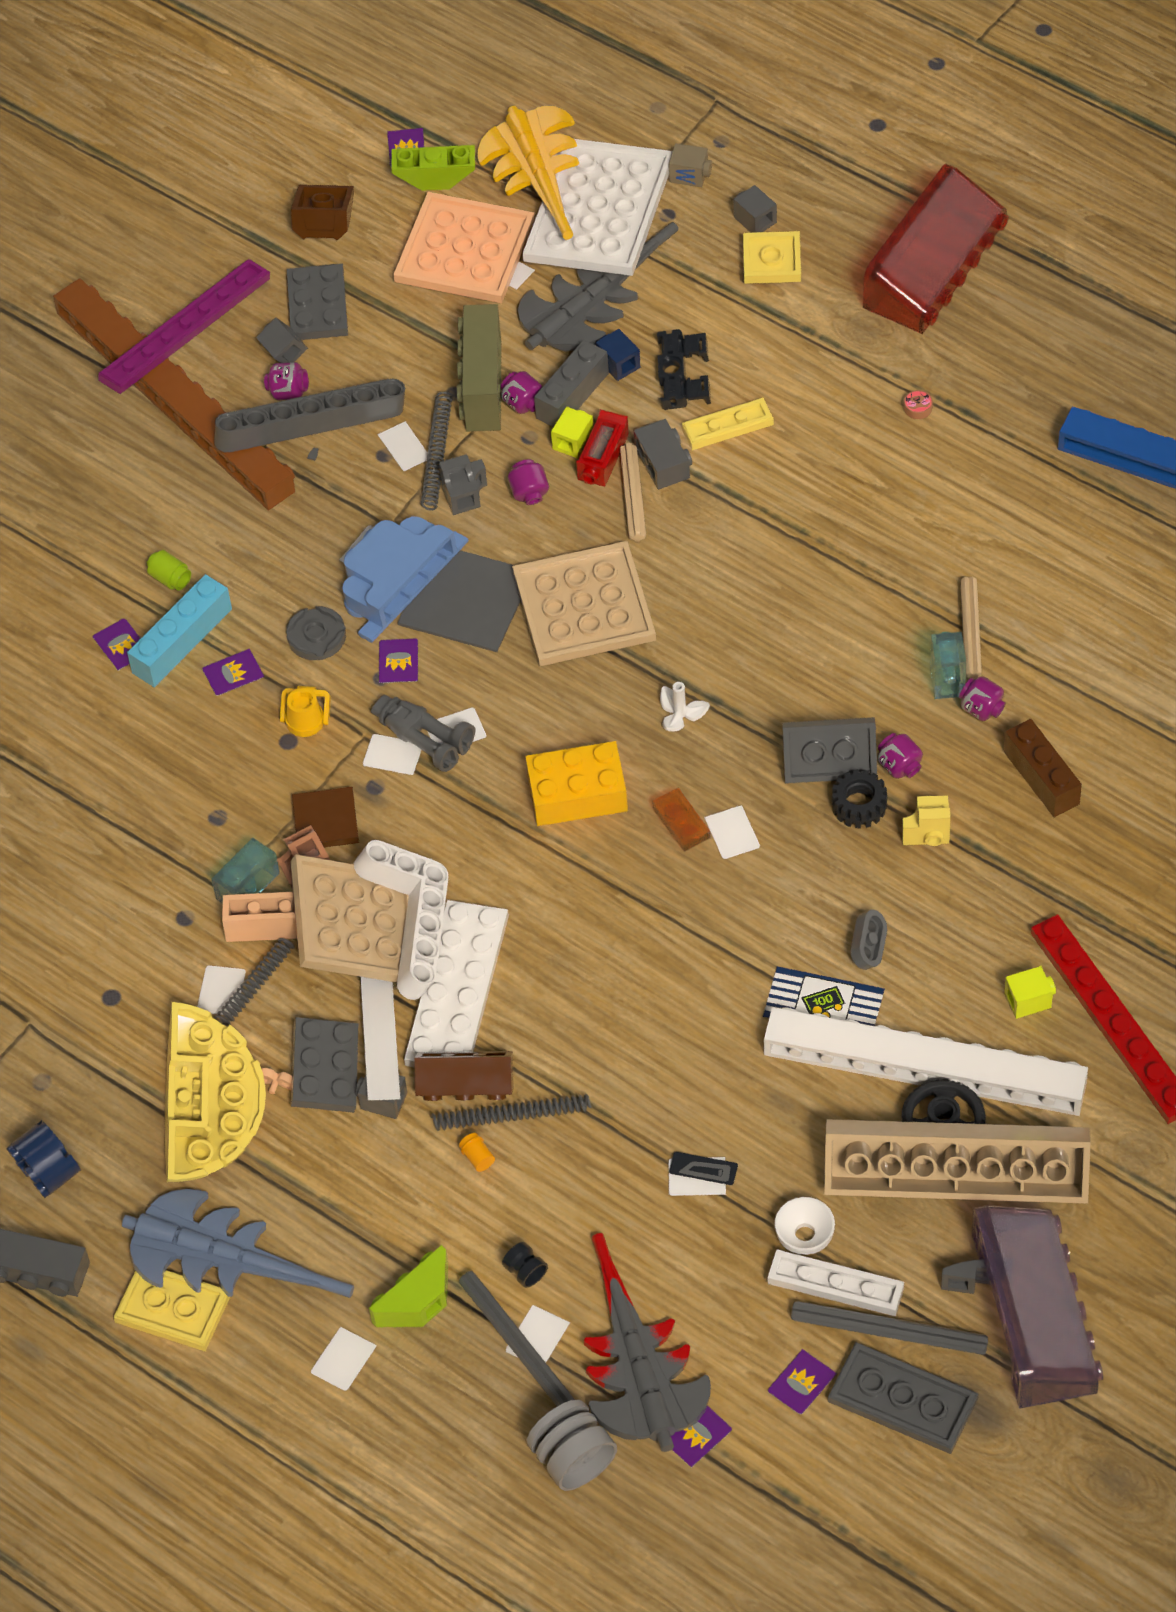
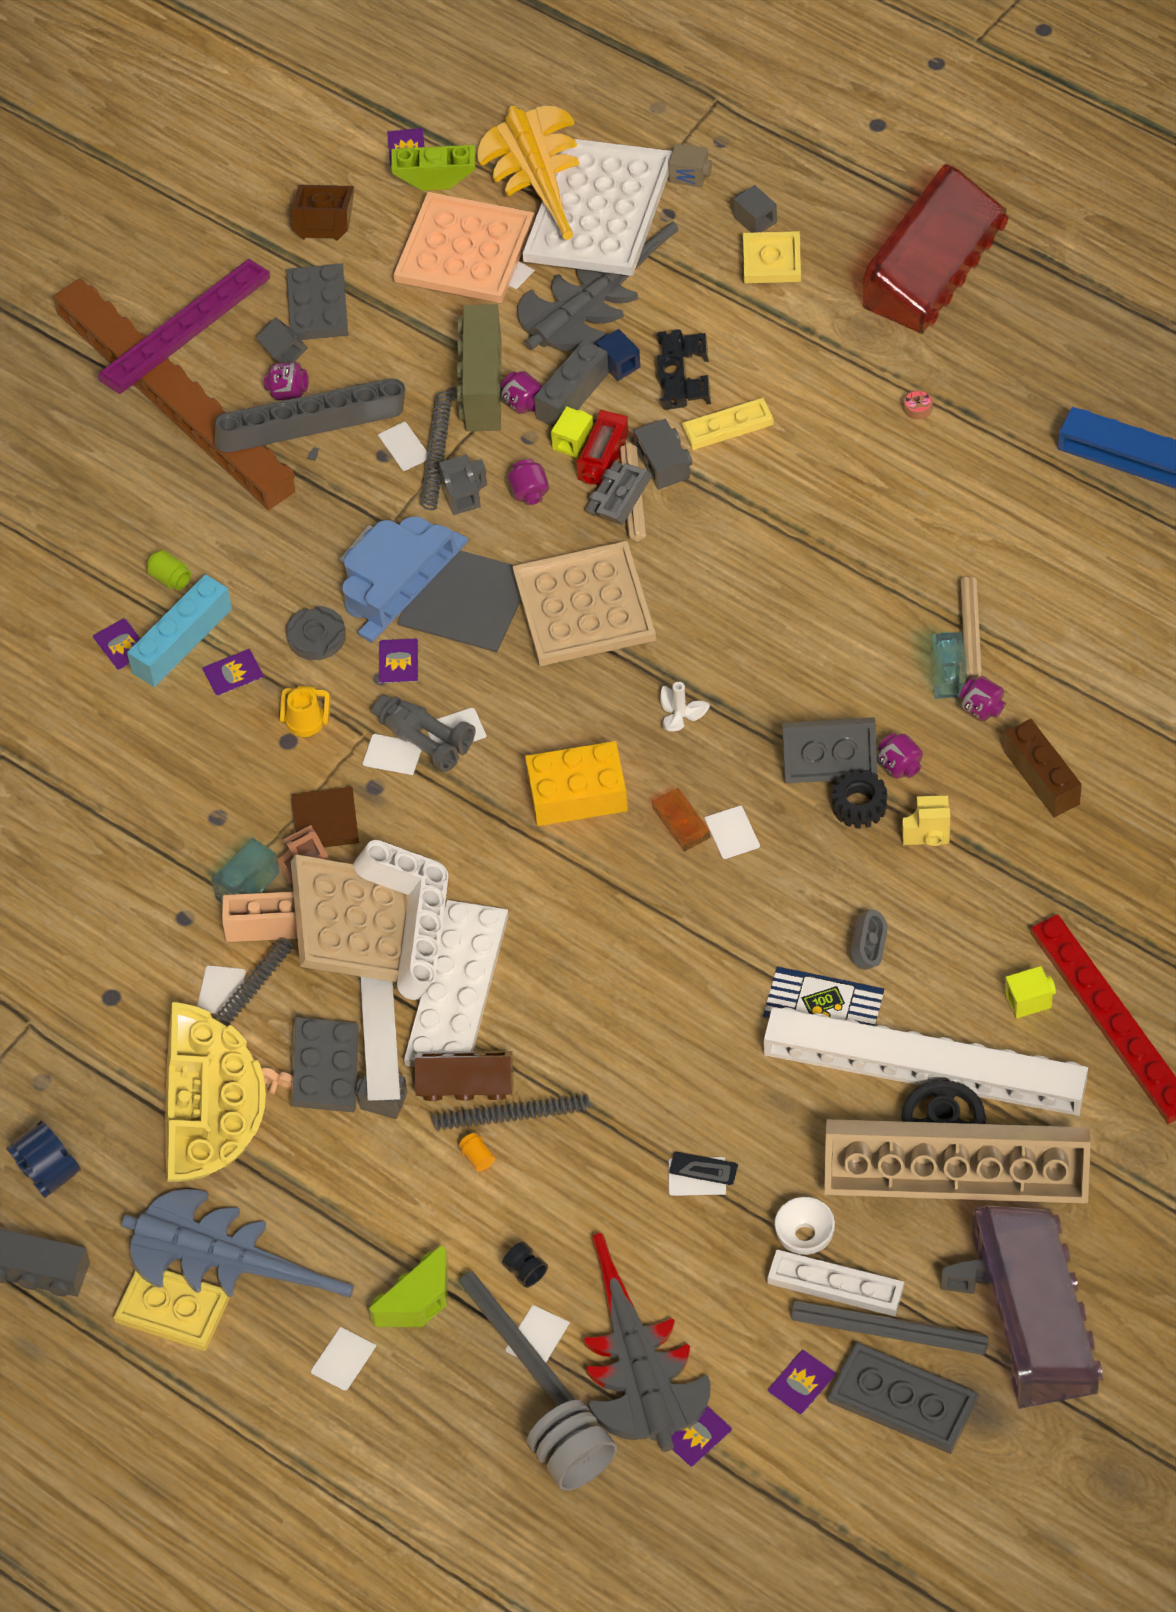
(618, 492): none -> dark grey plate

